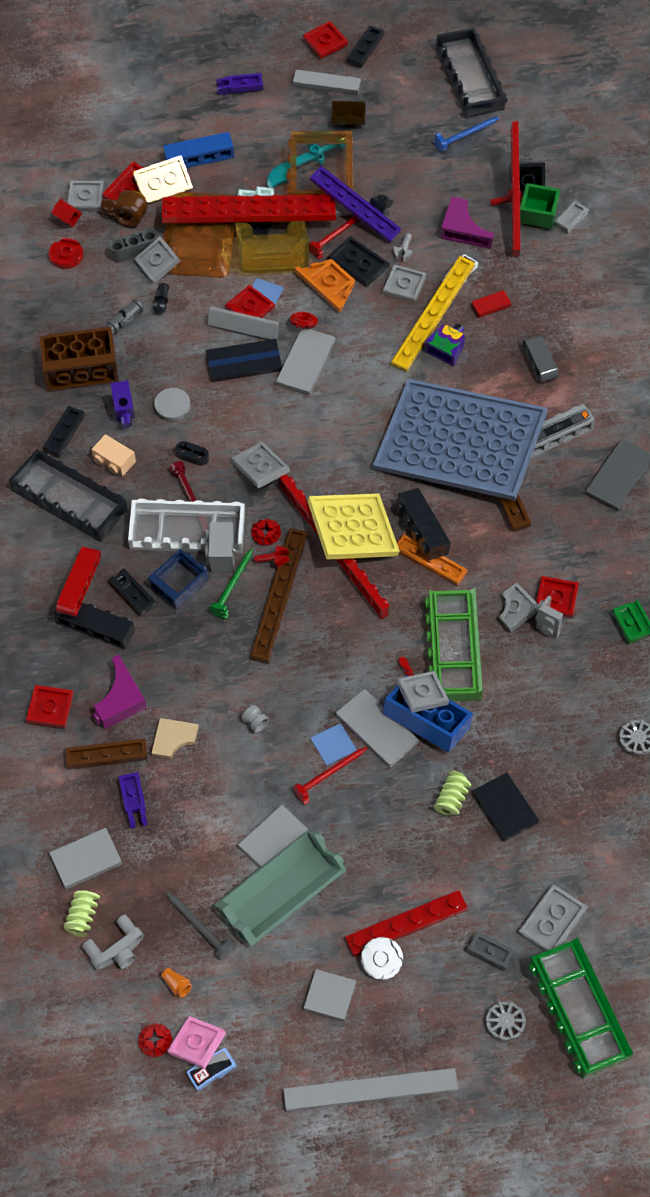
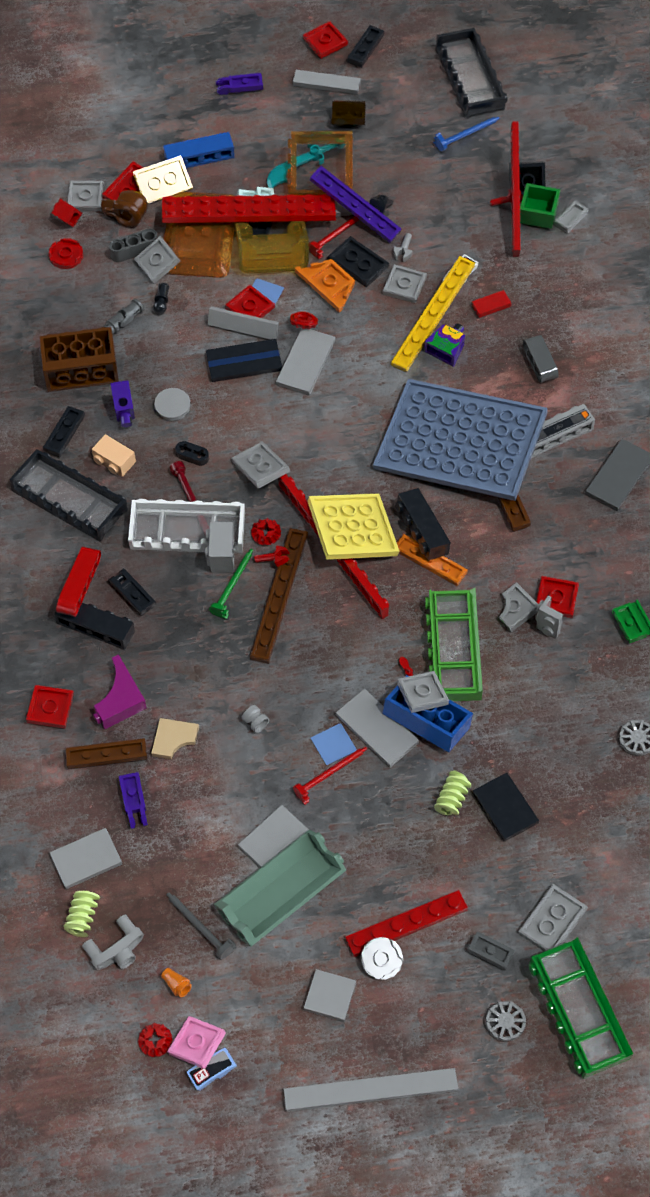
(165, 591): dark blue window -> none
(461, 228): magenta arch -> none

